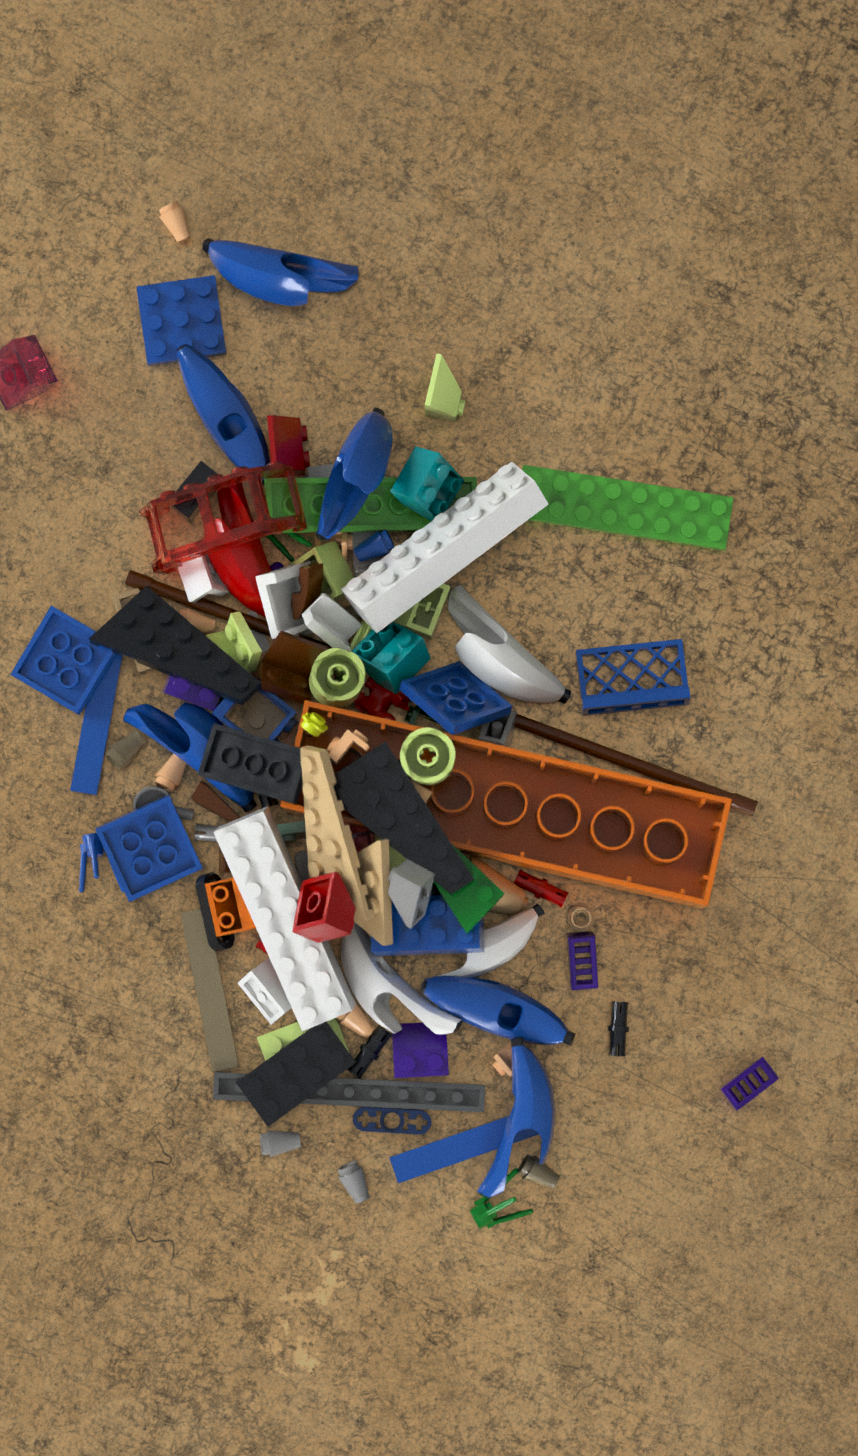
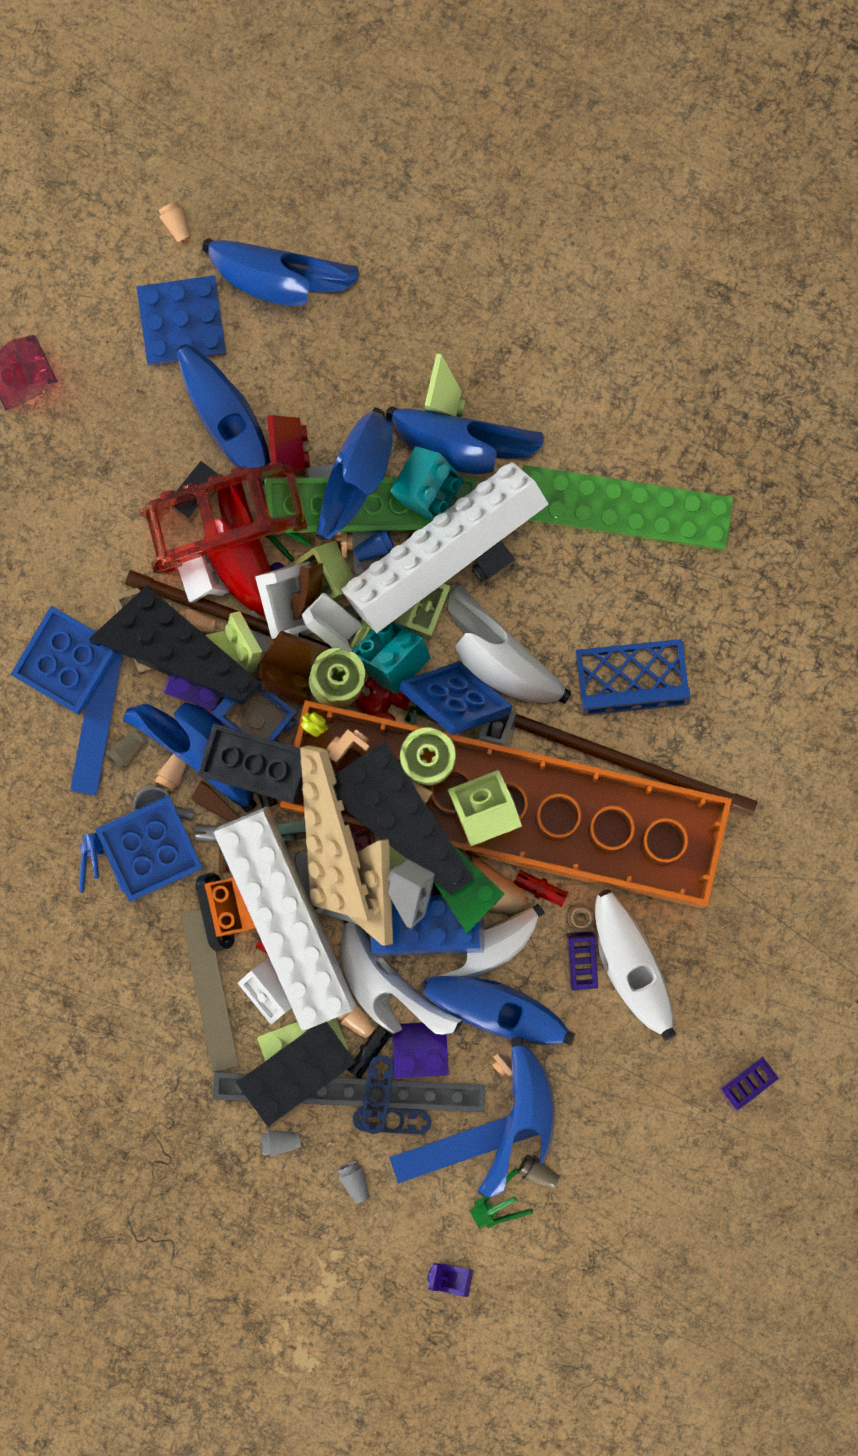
(324, 909): red slope -> none
(367, 1100): none -> dark blue beam
(450, 1279): none -> dark purple bracket
(463, 442): none -> blue piece
(485, 808): none -> yellowish green slope
(493, 564): none -> black brick
(618, 1028): black pin -> none
(633, 965): none -> white piece

